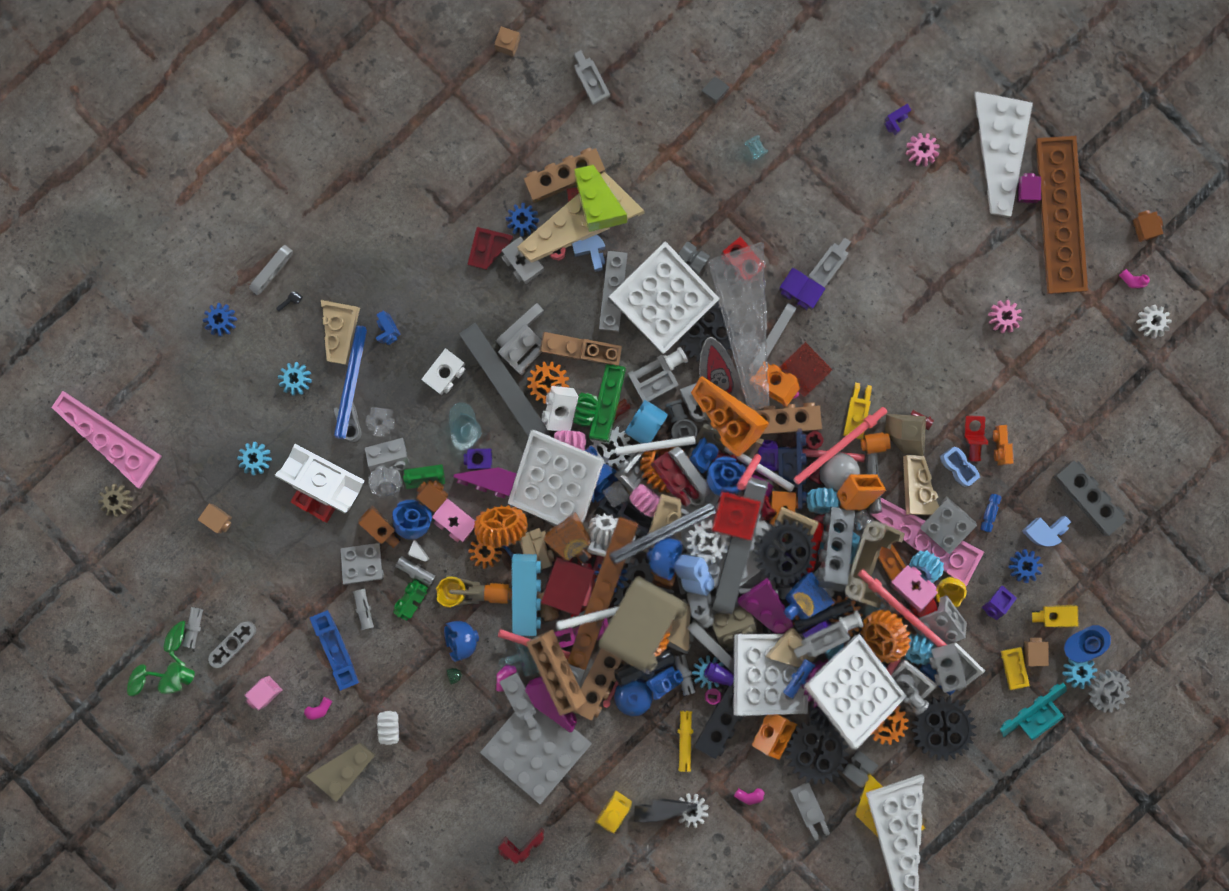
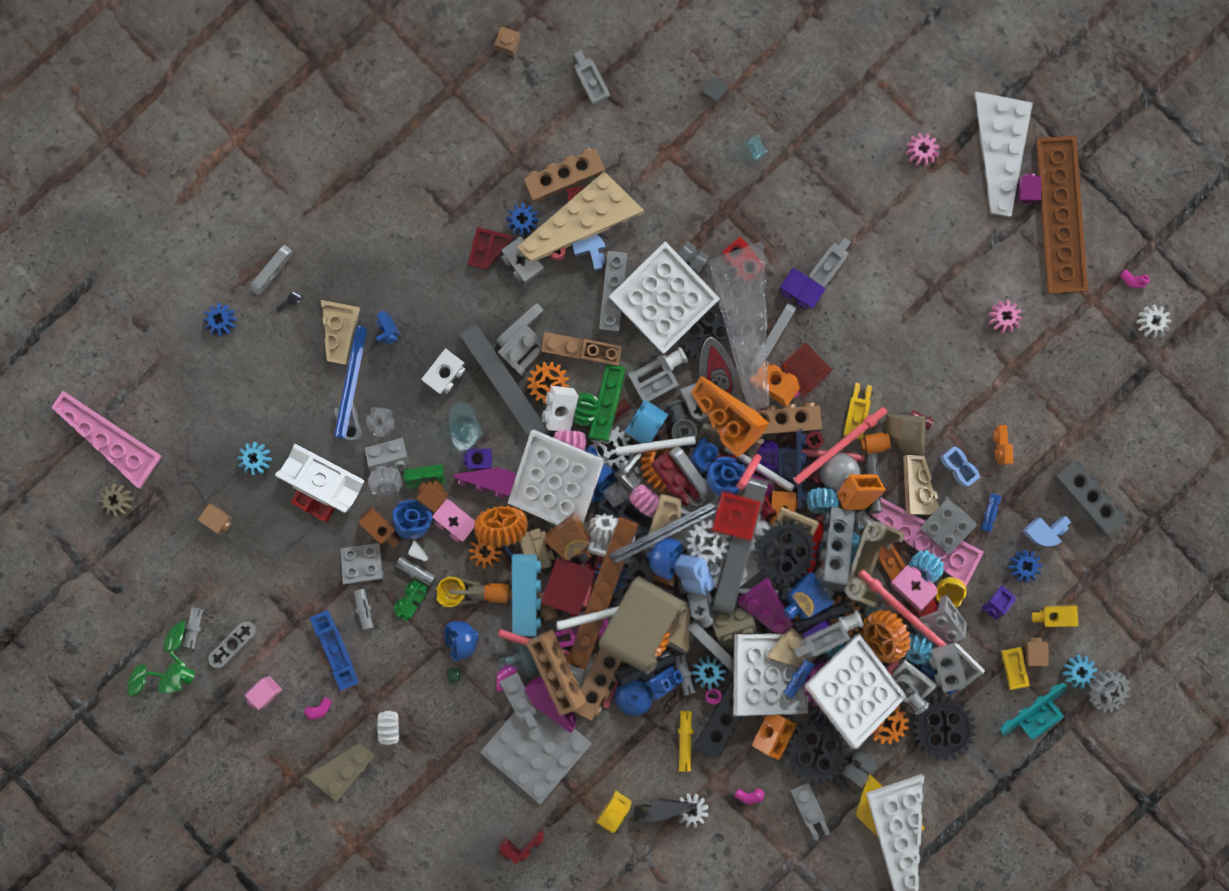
(288, 380): medium azure gear -> none
(597, 200): lime wedge -> none
(718, 674): dark purple cone -> none
(899, 115): dark purple bracket -> none
(975, 438): red bracket -> none
(1087, 644): blue piece -> none
(1148, 225): dark orange brick -> none

